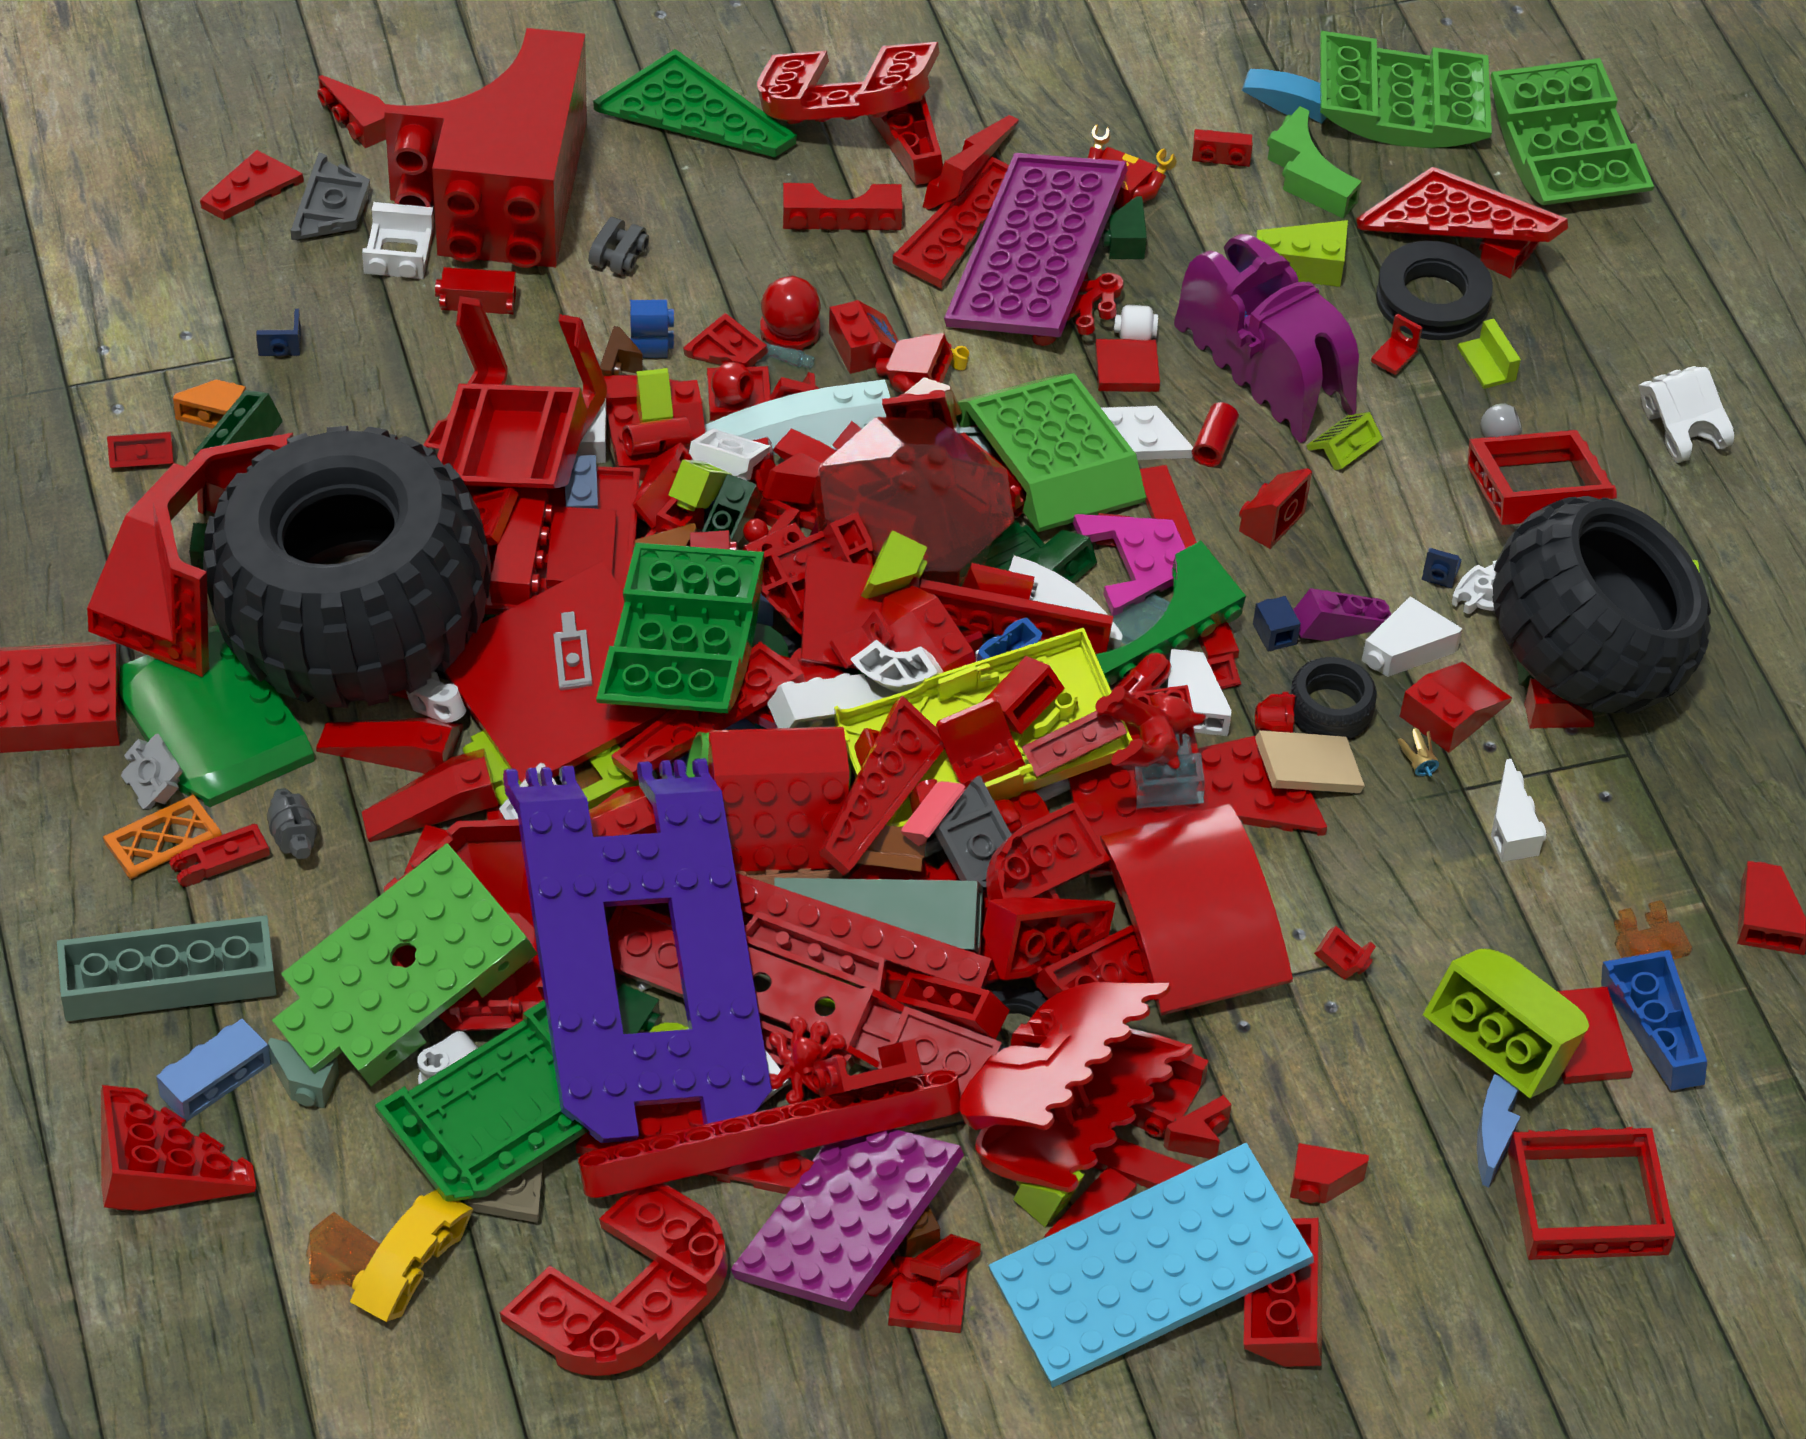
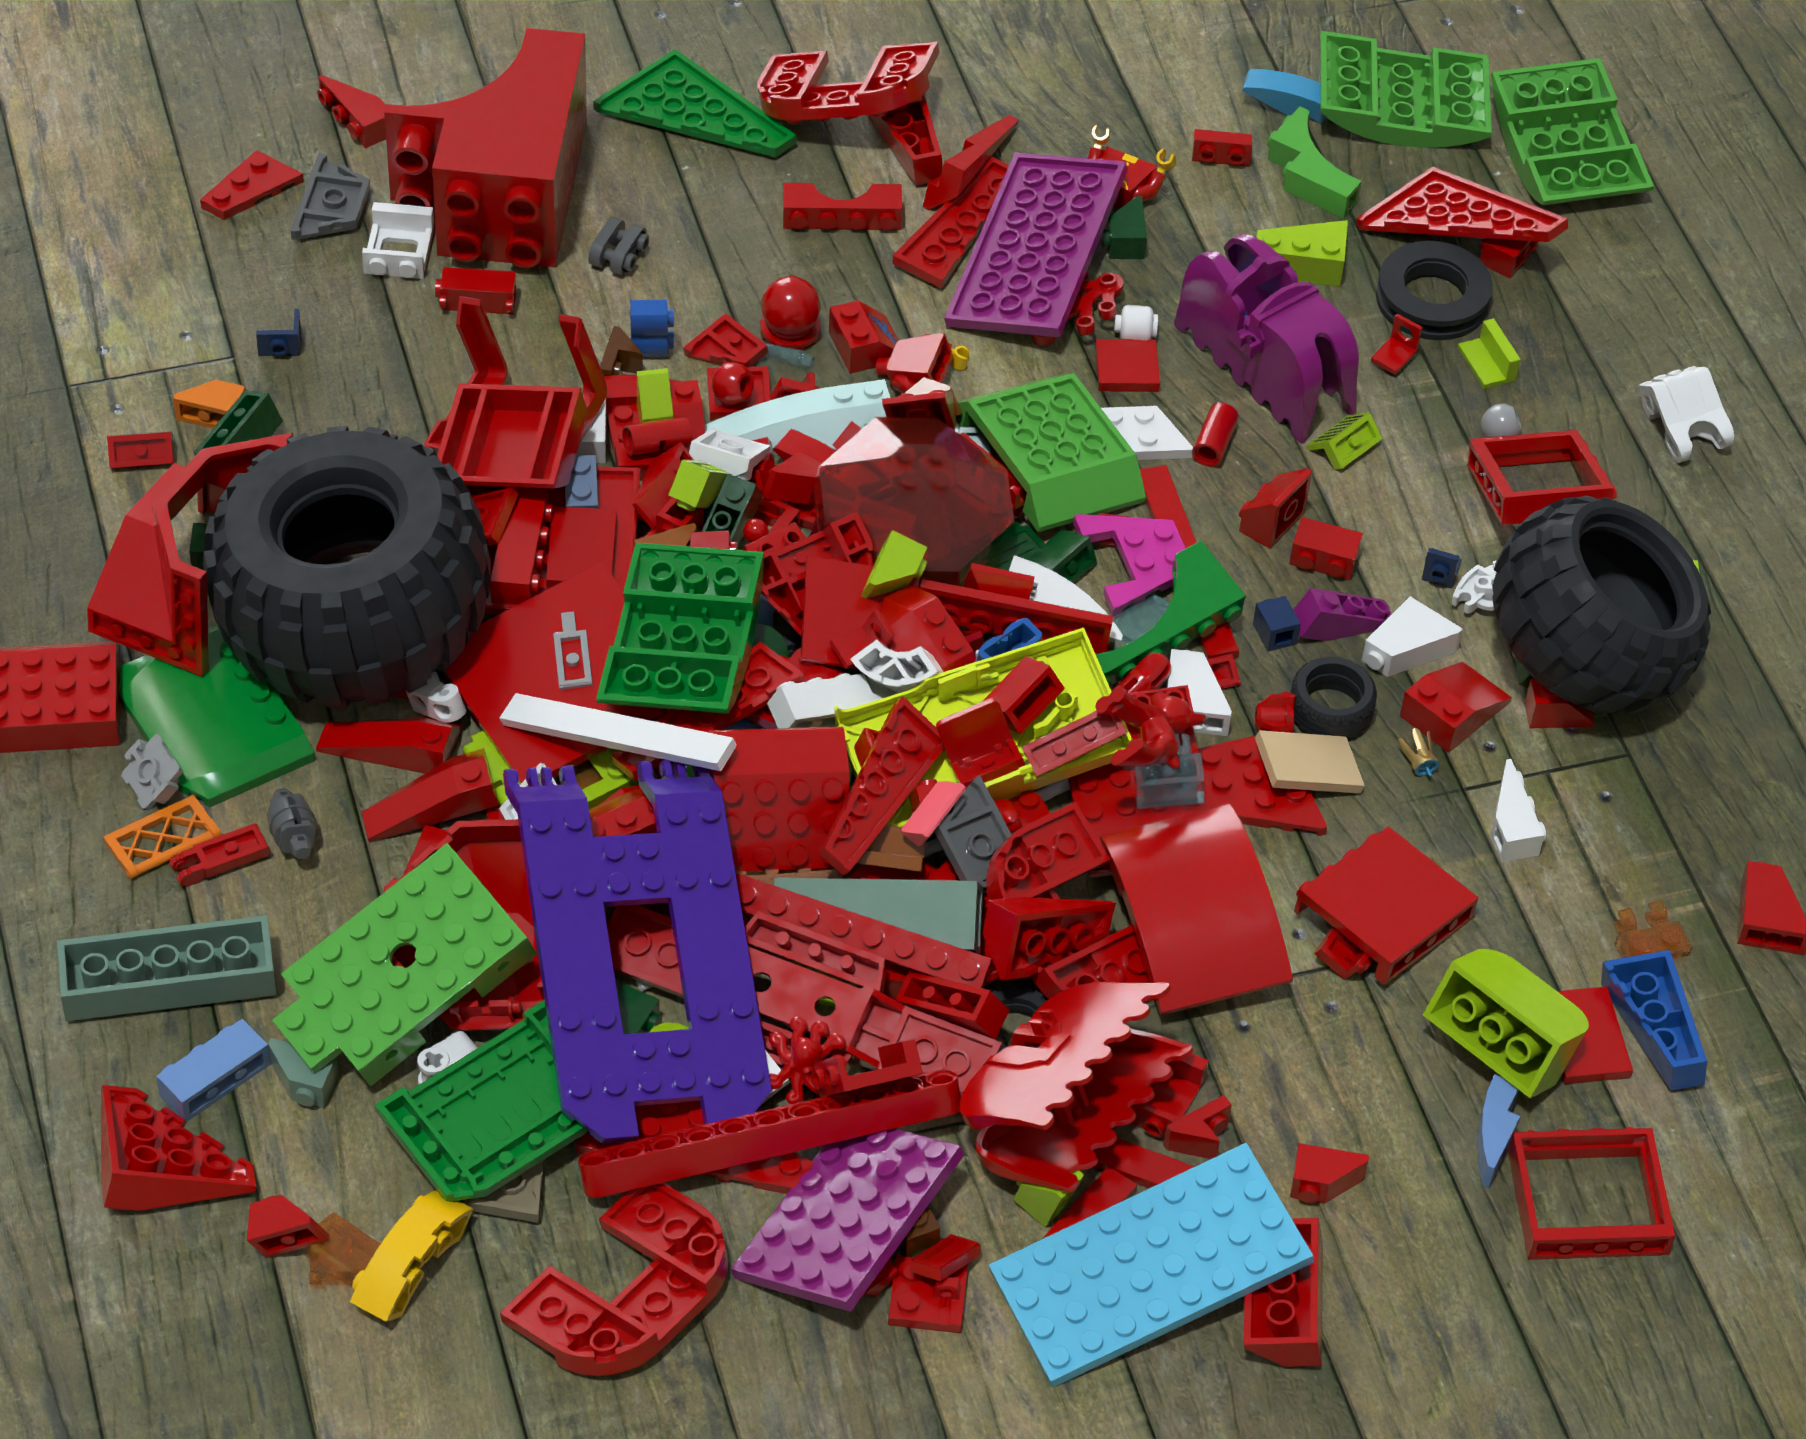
(281, 1227): none -> red slope
(618, 732): none -> white tile
(1325, 548): none -> red brick
(1389, 901): none -> red panel

